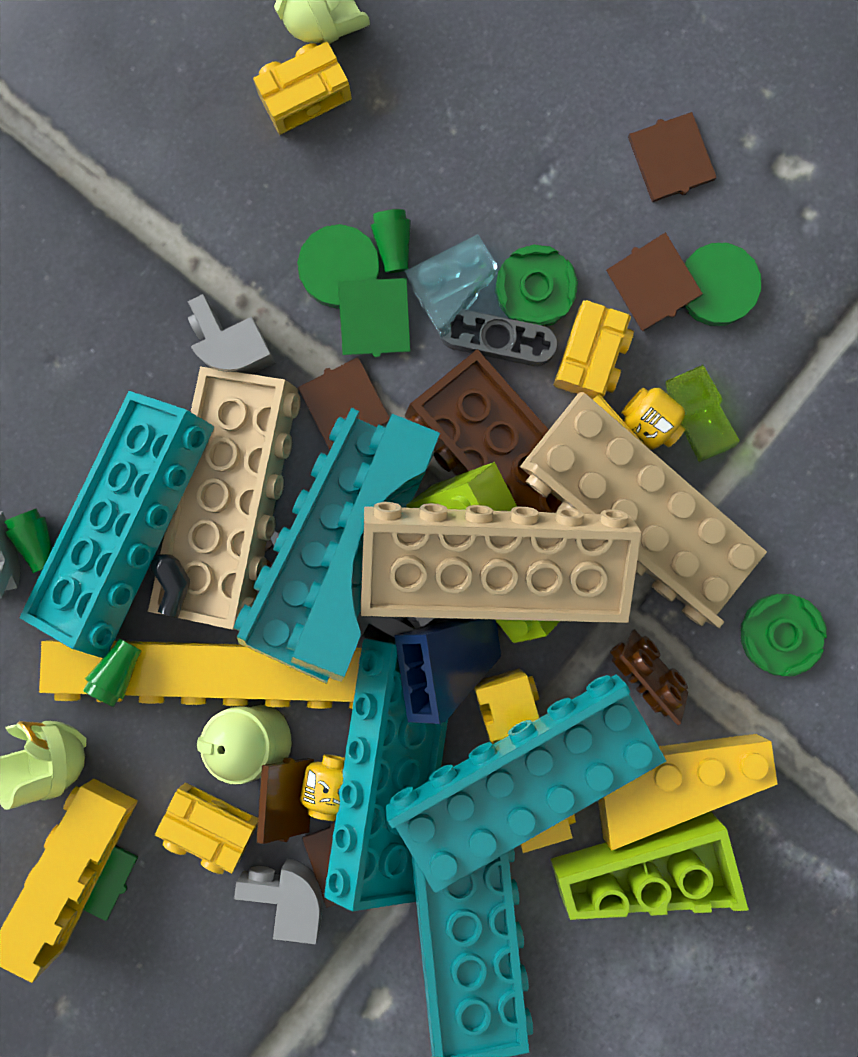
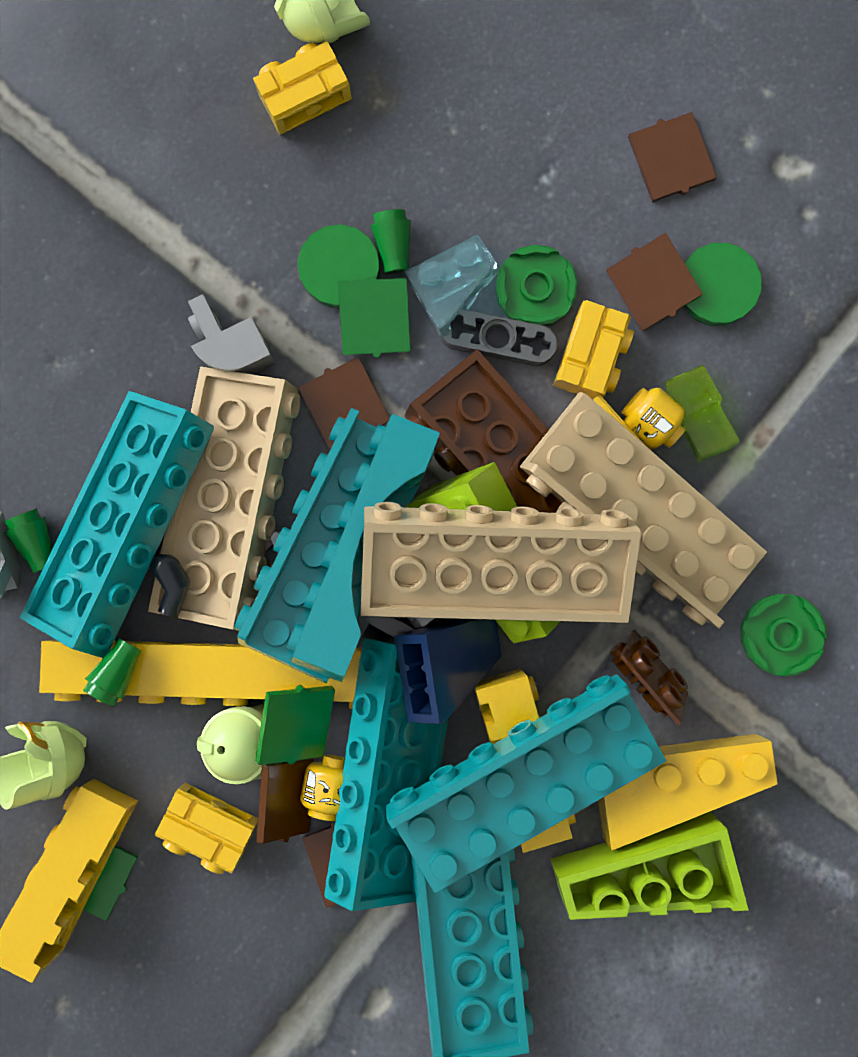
(294, 724): none -> green piece
(296, 897): light grey brick -> none

